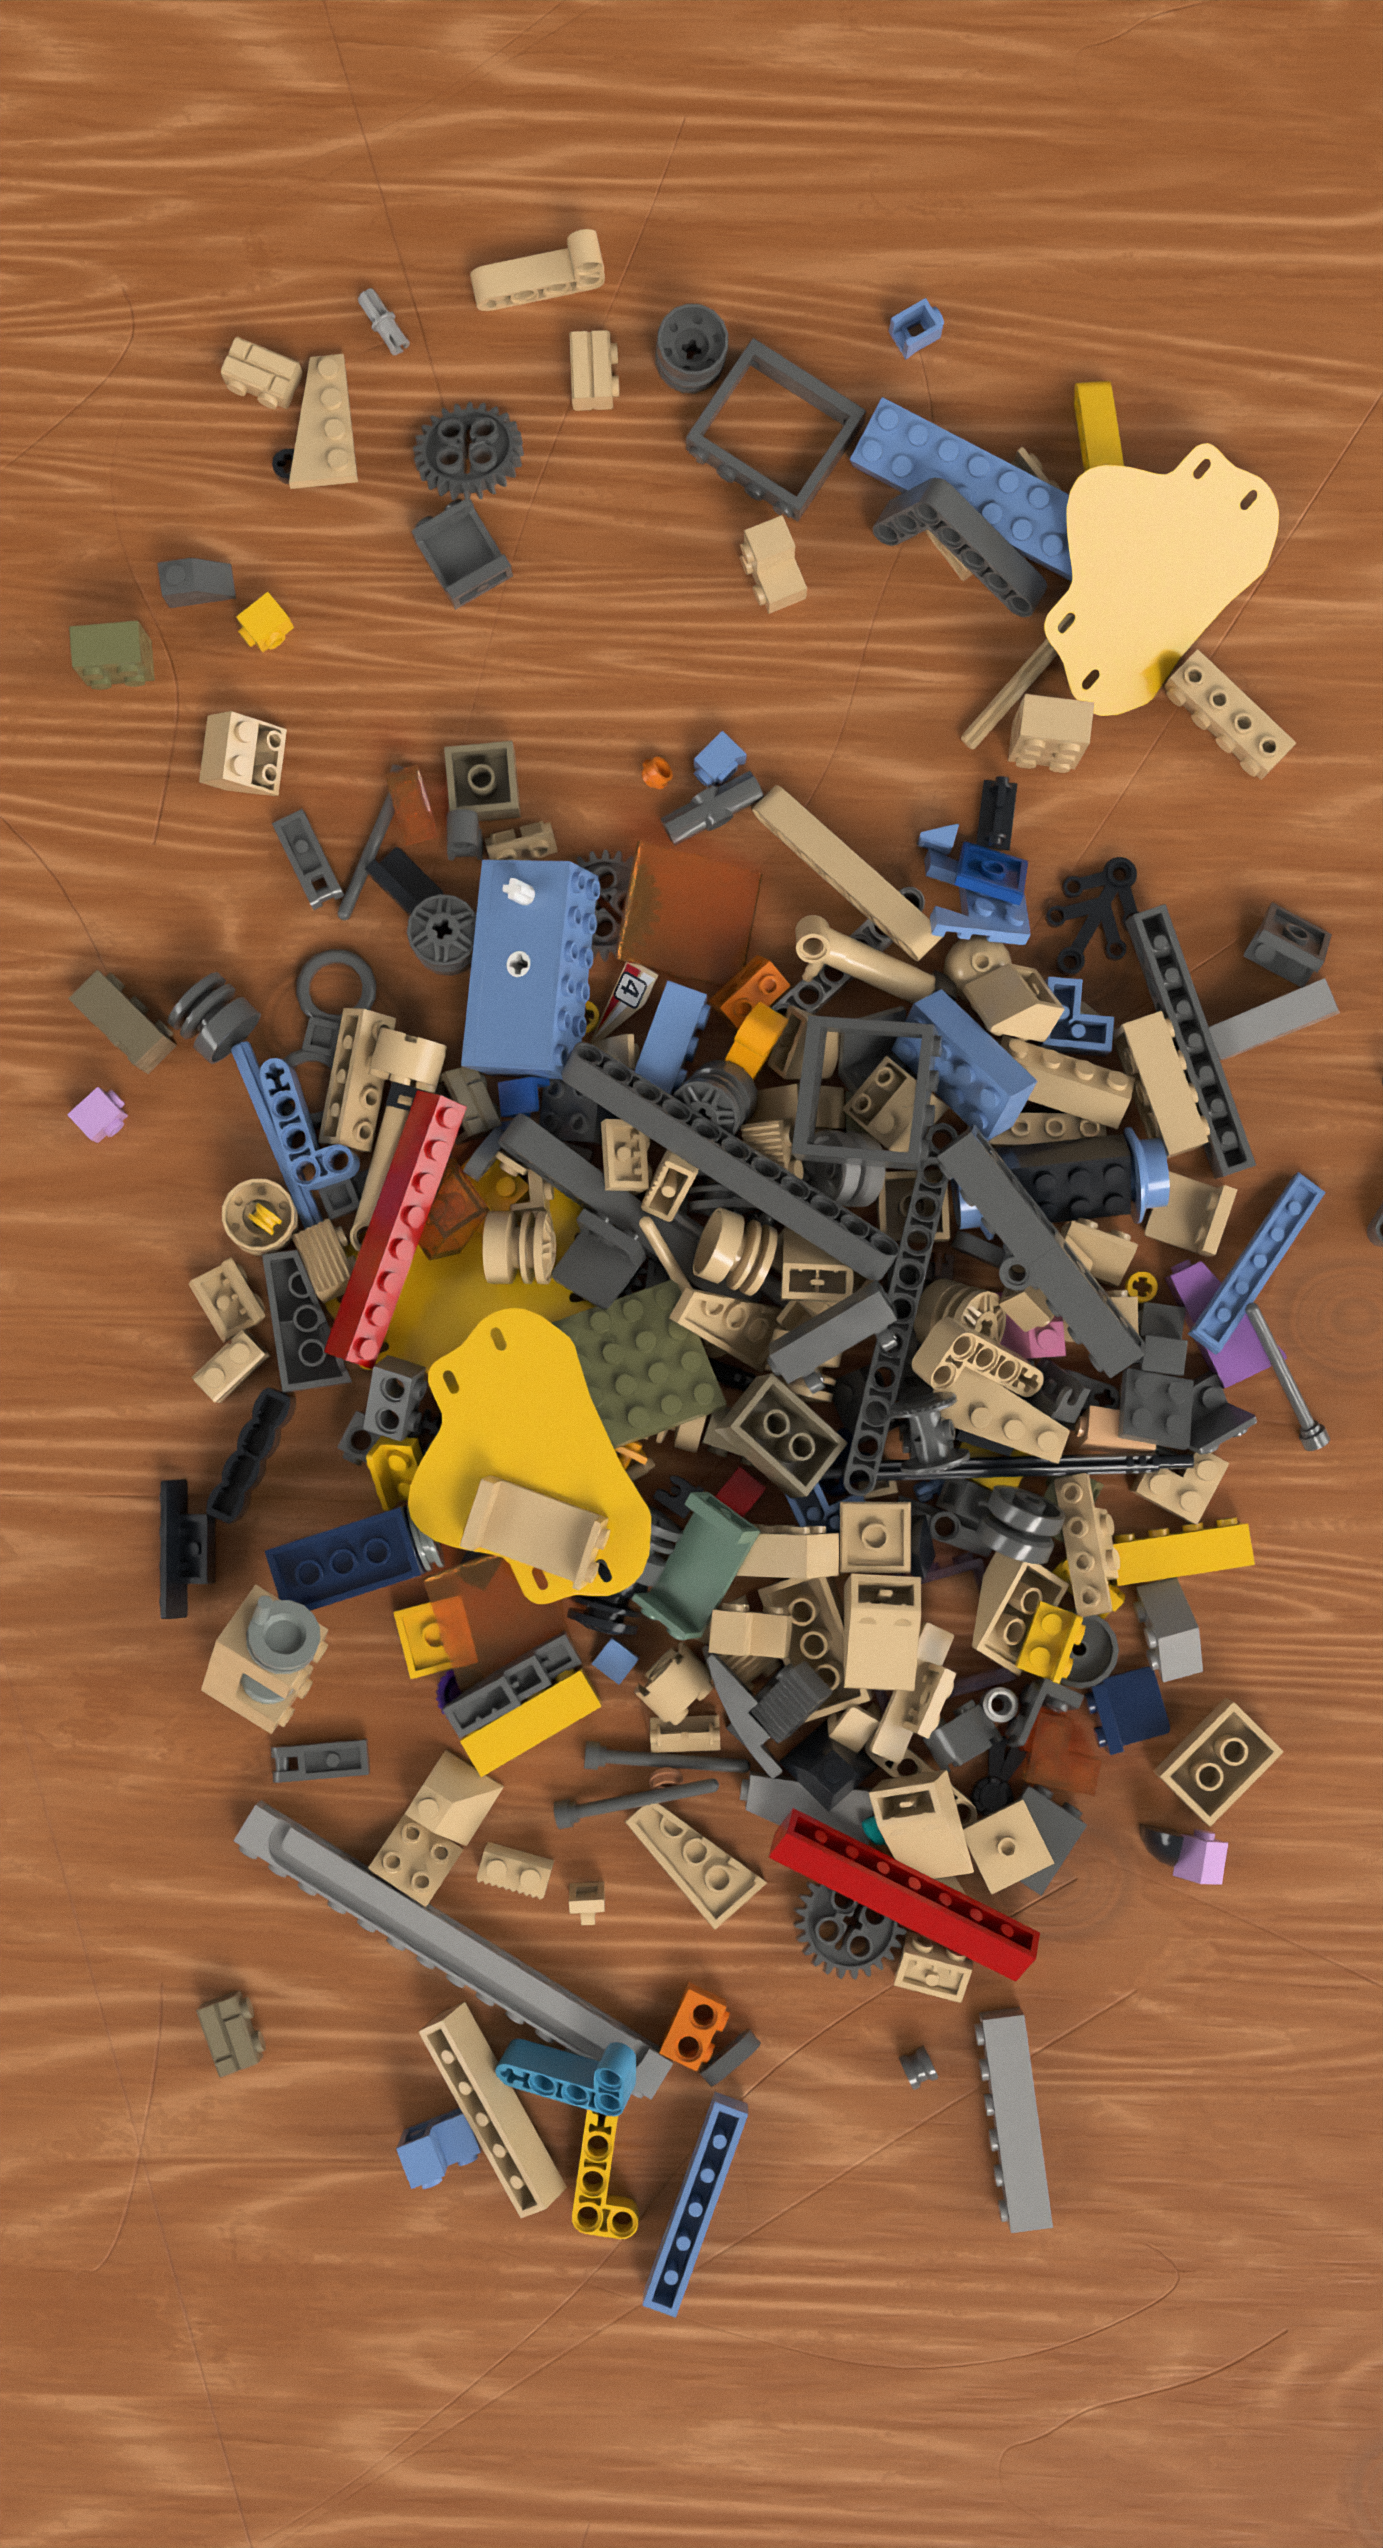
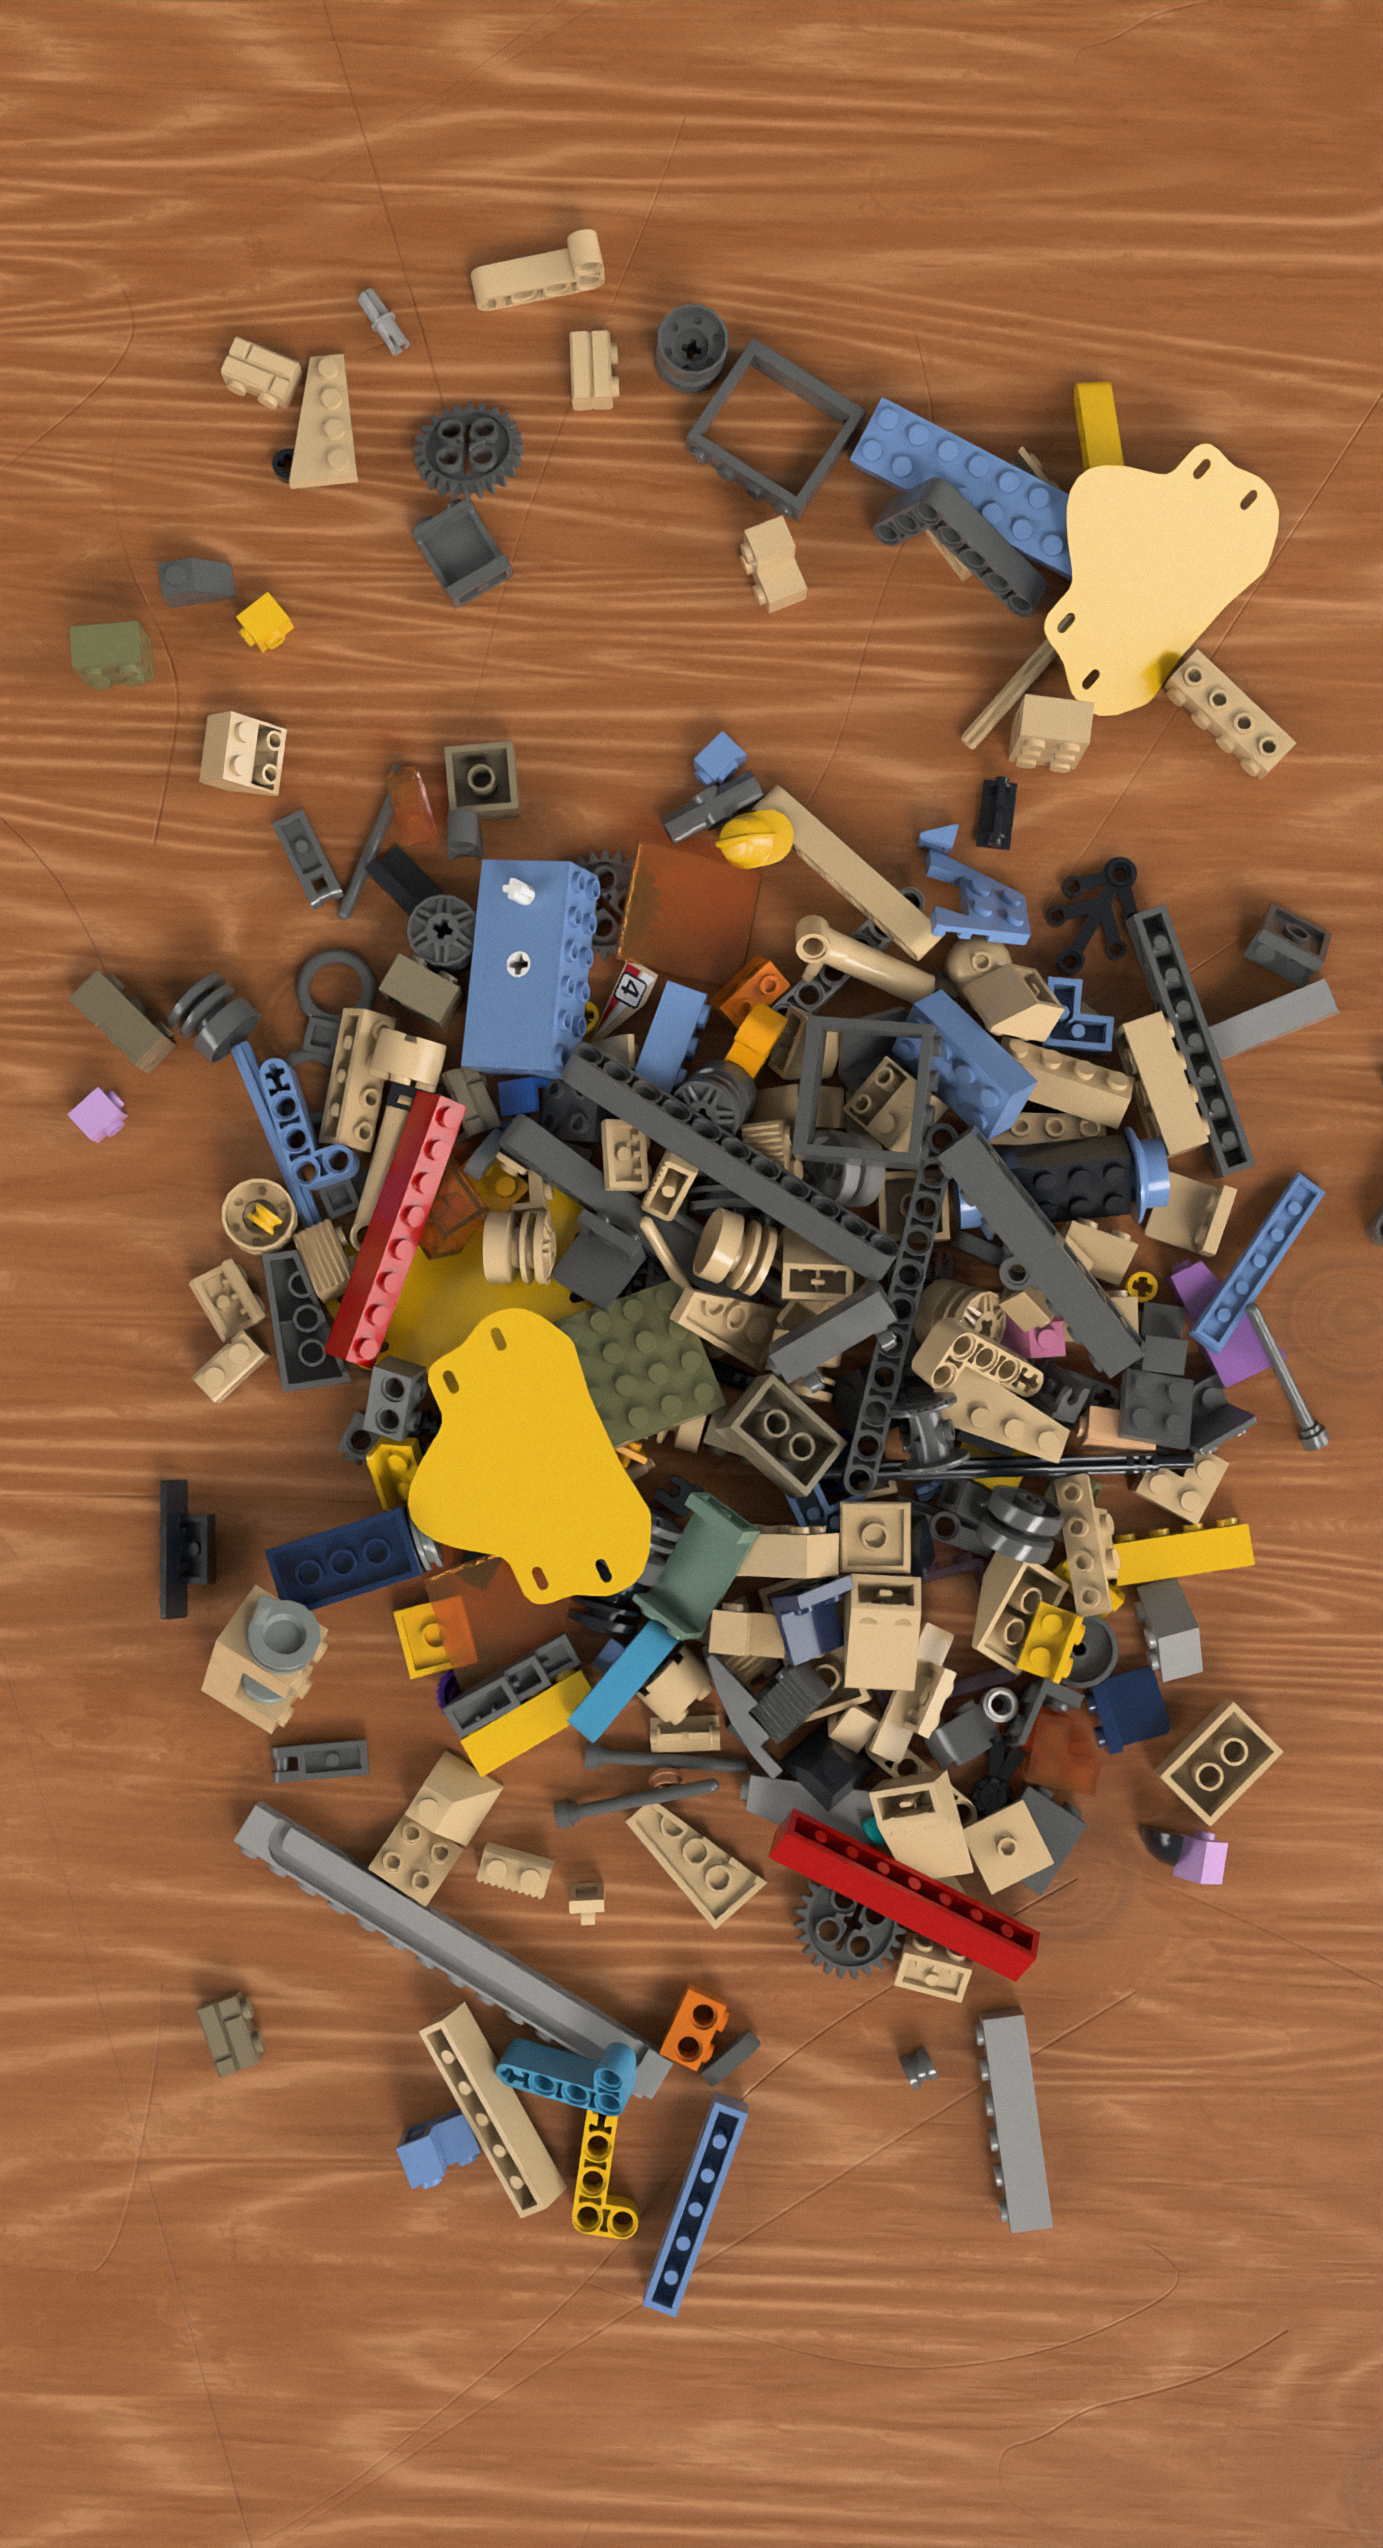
(248, 1464): black brick -> none
(422, 992): none -> dark tan brick
(535, 842): tan hinge -> none
(536, 1530): tan panel -> none
(622, 1680): none -> dark azure beam
(656, 773): orange plate -> none
(740, 1491): red brick -> none
(756, 839): none -> yellow piece
(811, 1618): none -> dark blue bracket
(922, 313): medium blue window -> none
(991, 873): blue tile -> none

